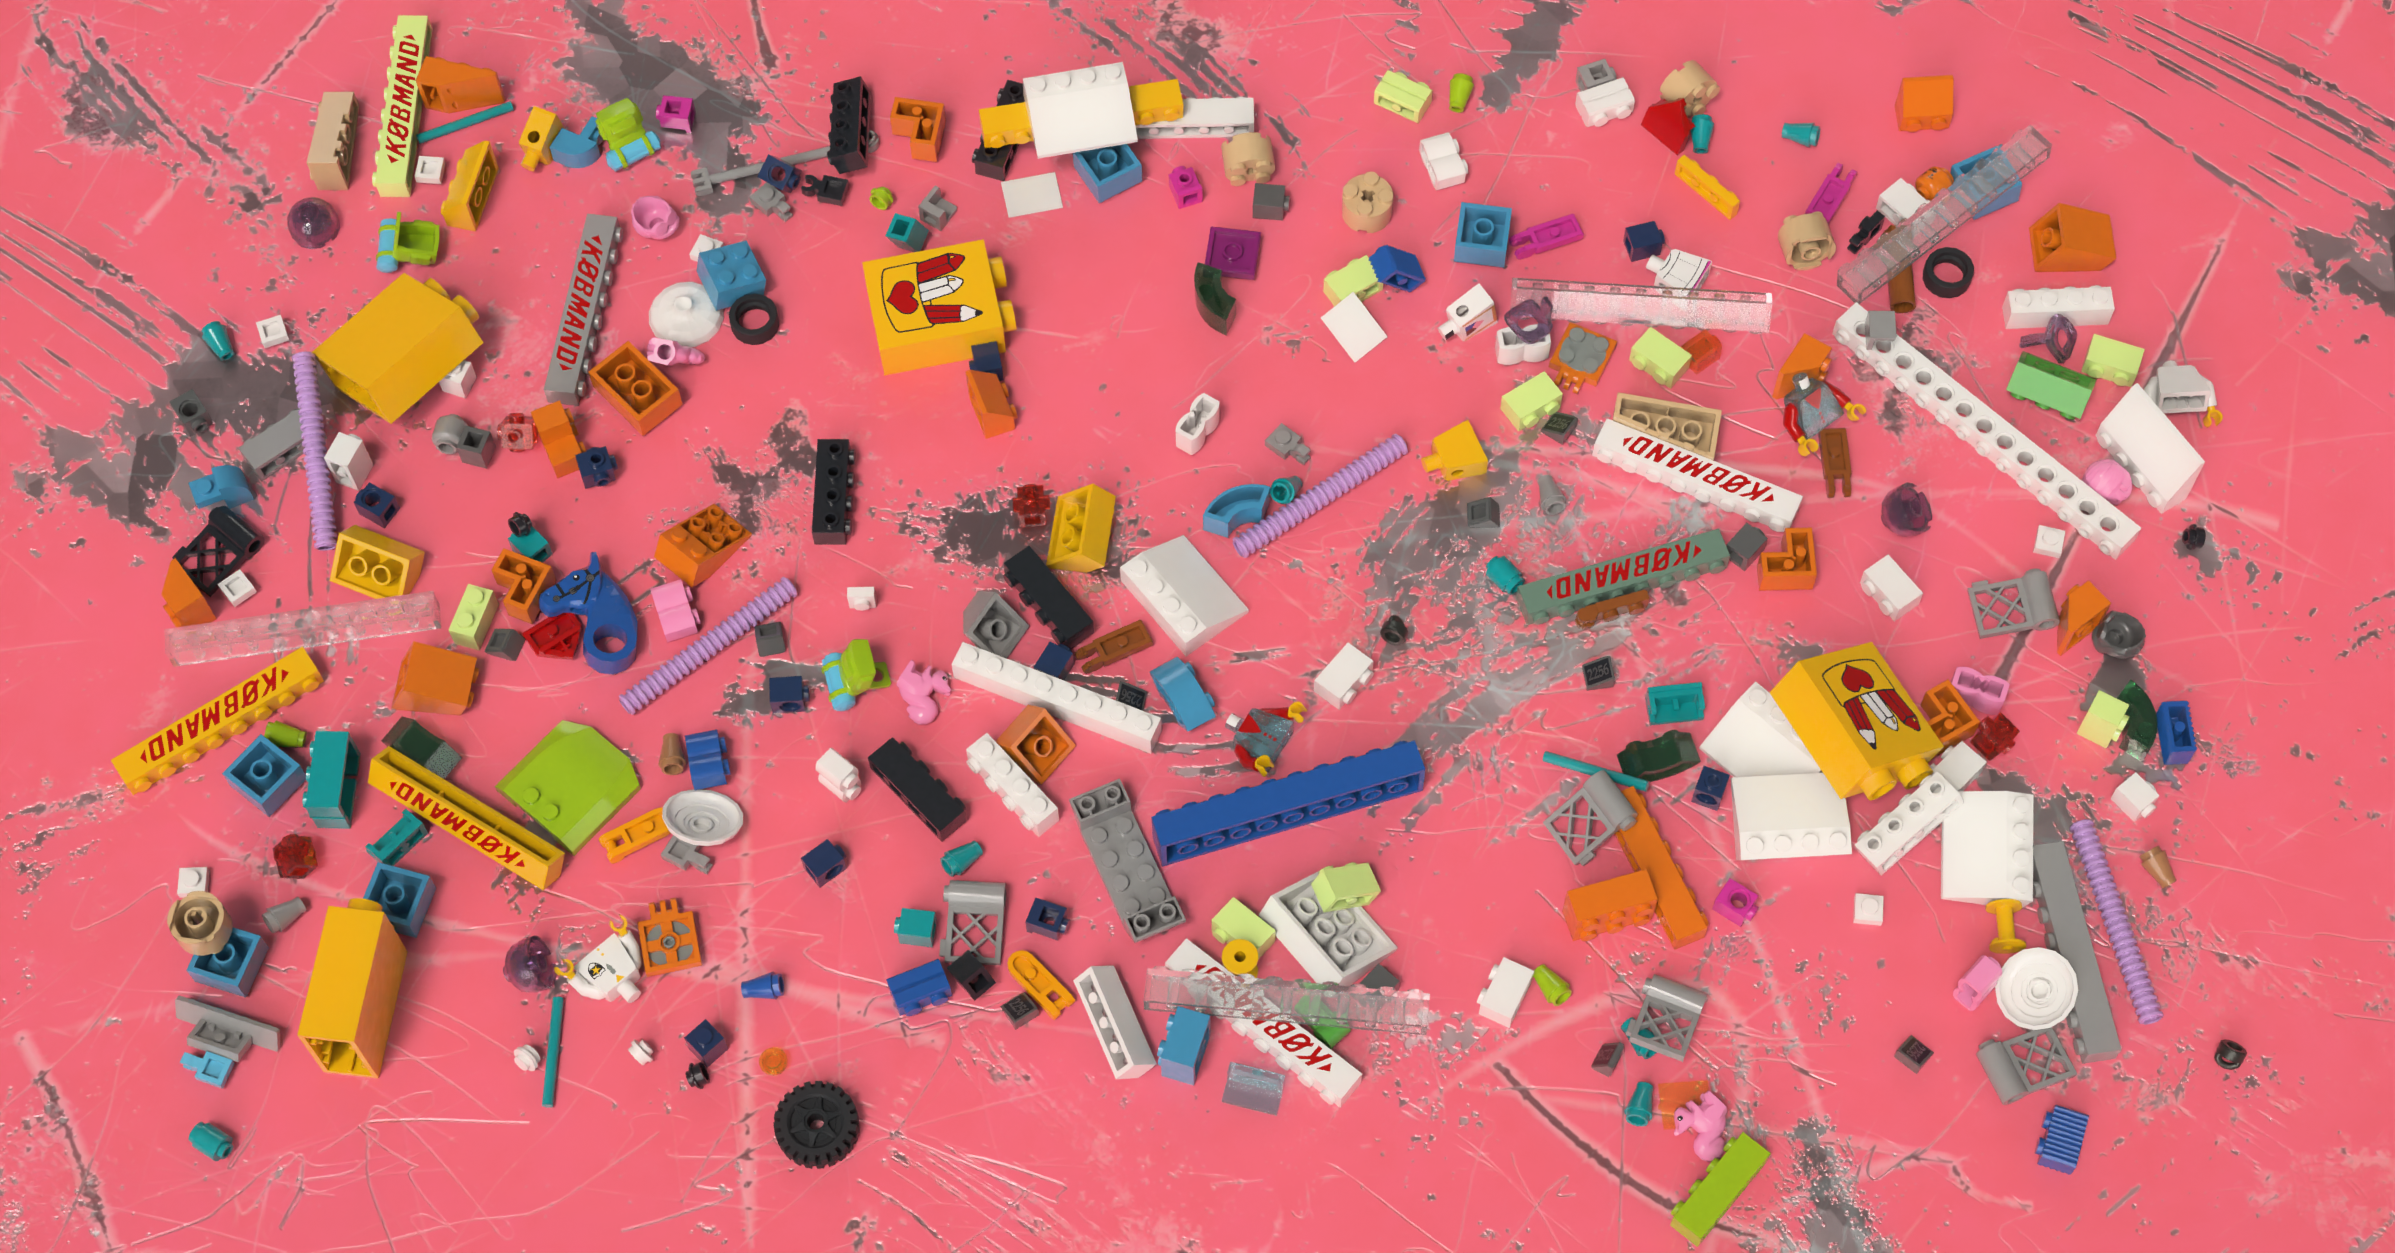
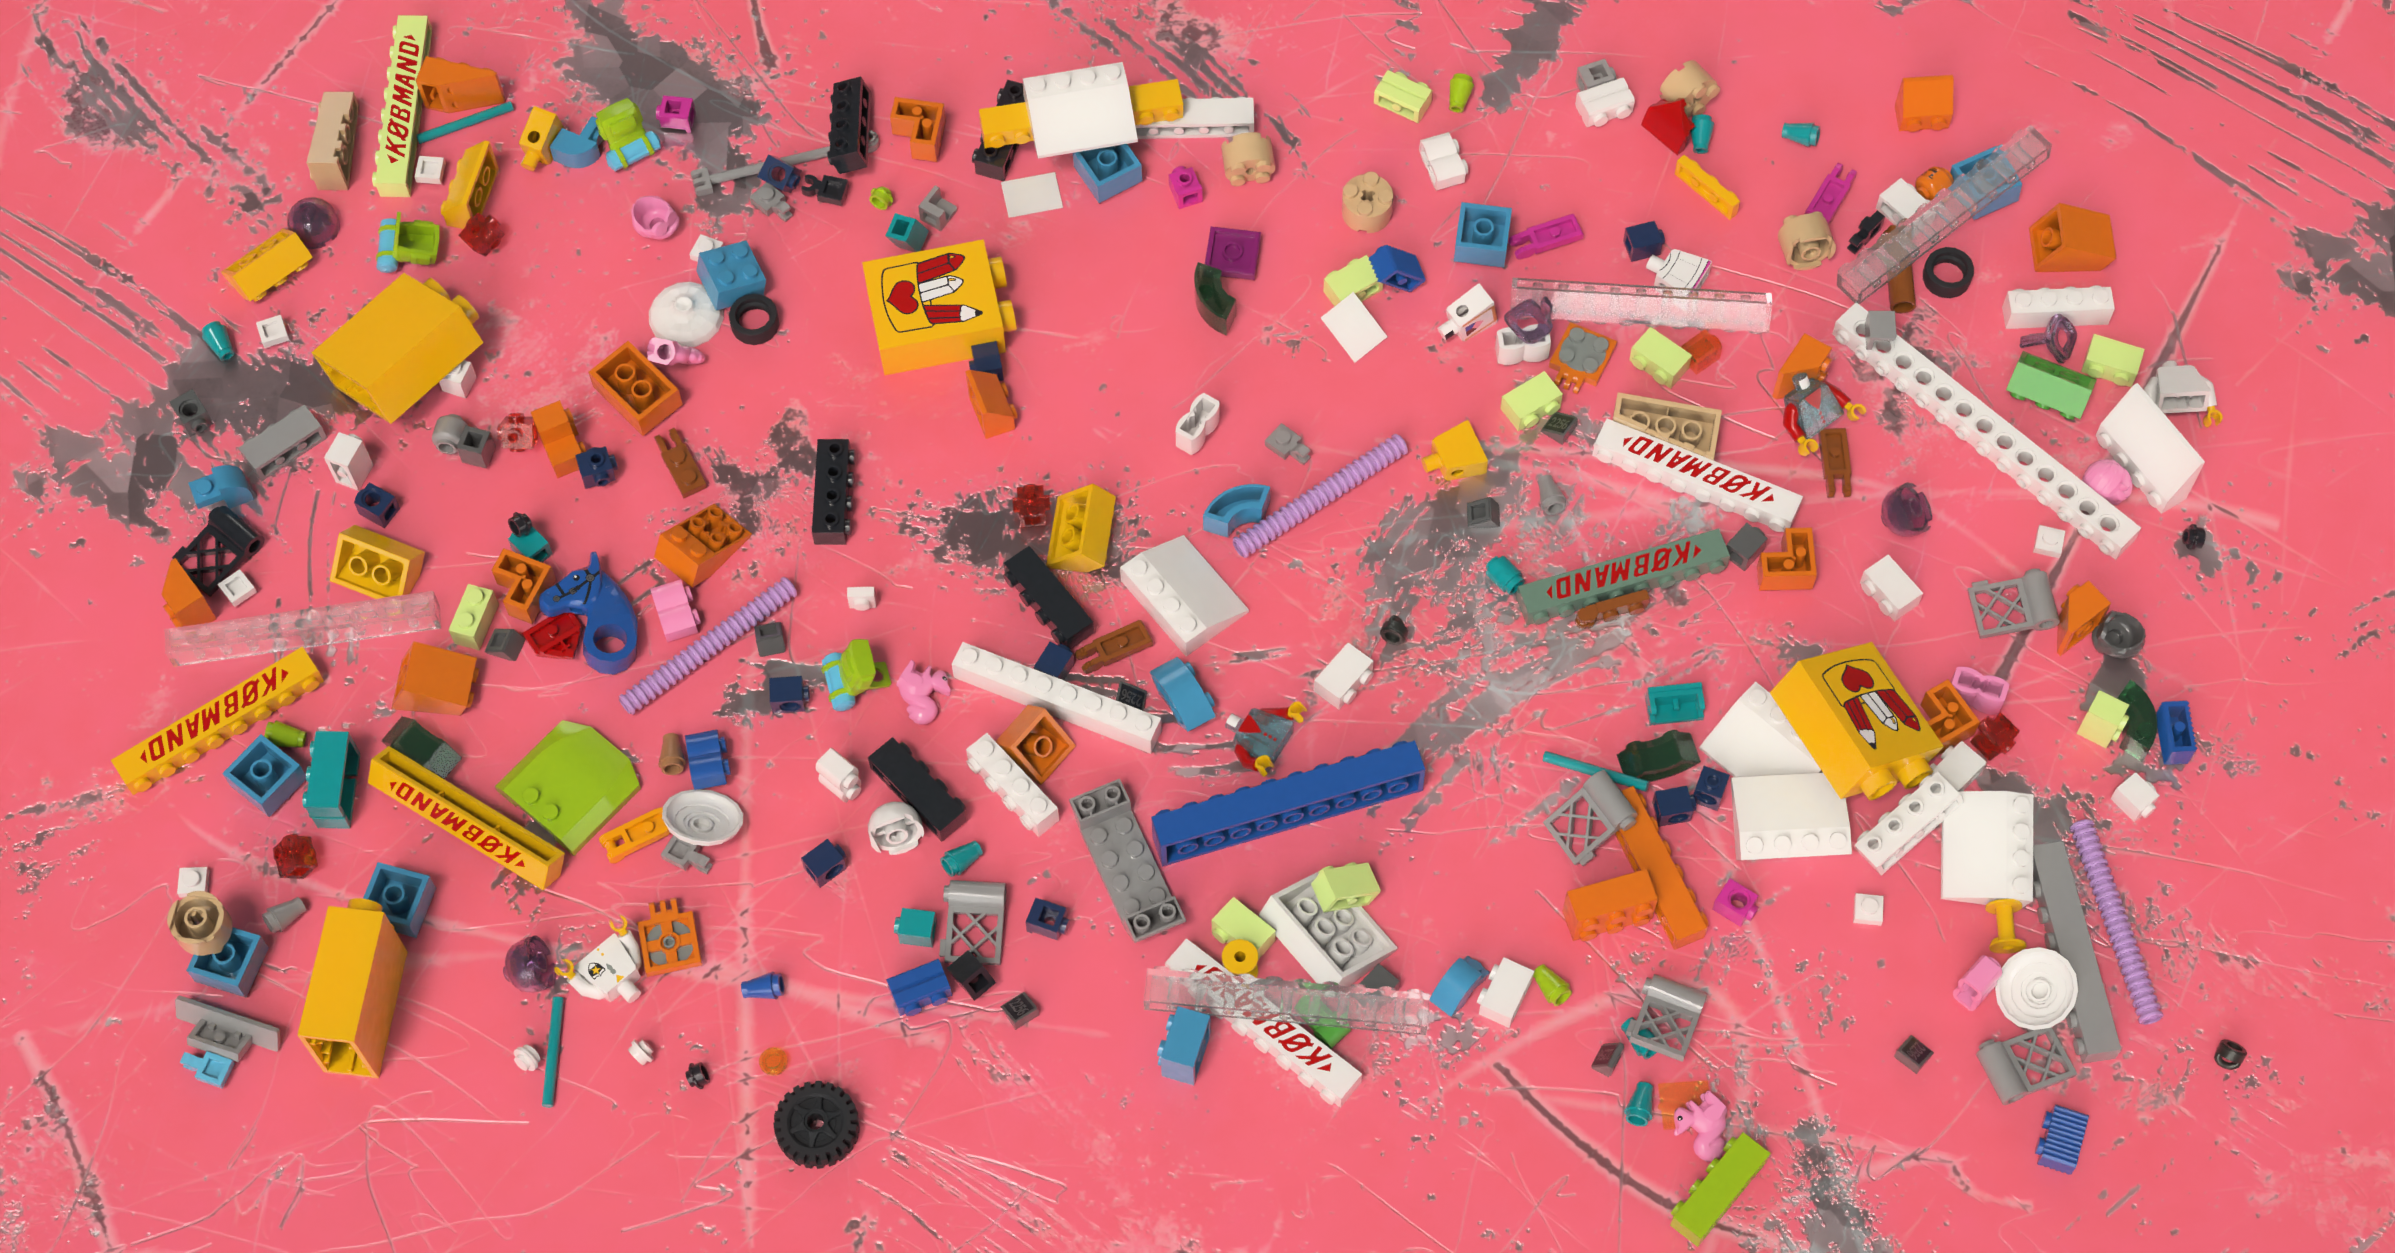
(211, 1141): teal brick -> none
(267, 265): none -> yellow slope
(314, 450): lavender piece -> none
(398, 840): teal hinge -> none
(482, 233): none -> clear red brick
(583, 309): light grey brick -> none
(681, 465): none -> dark orange hinge
(706, 1043): dark blue brick -> none
(895, 828): none -> white cylinder
(993, 624): light grey slope -> none
(1039, 982): light orange plate -> none
(1114, 1022): white brick -> none
(1253, 1088): clear light blue panel -> none
(1270, 201): dark grey brick -> none
(1285, 489): teal cone -> none
(1458, 985): none -> dark azure brick
(1599, 674): slope -> none
(1673, 806): none -> dark blue brick
(2158, 866): medium nougat cone -> none

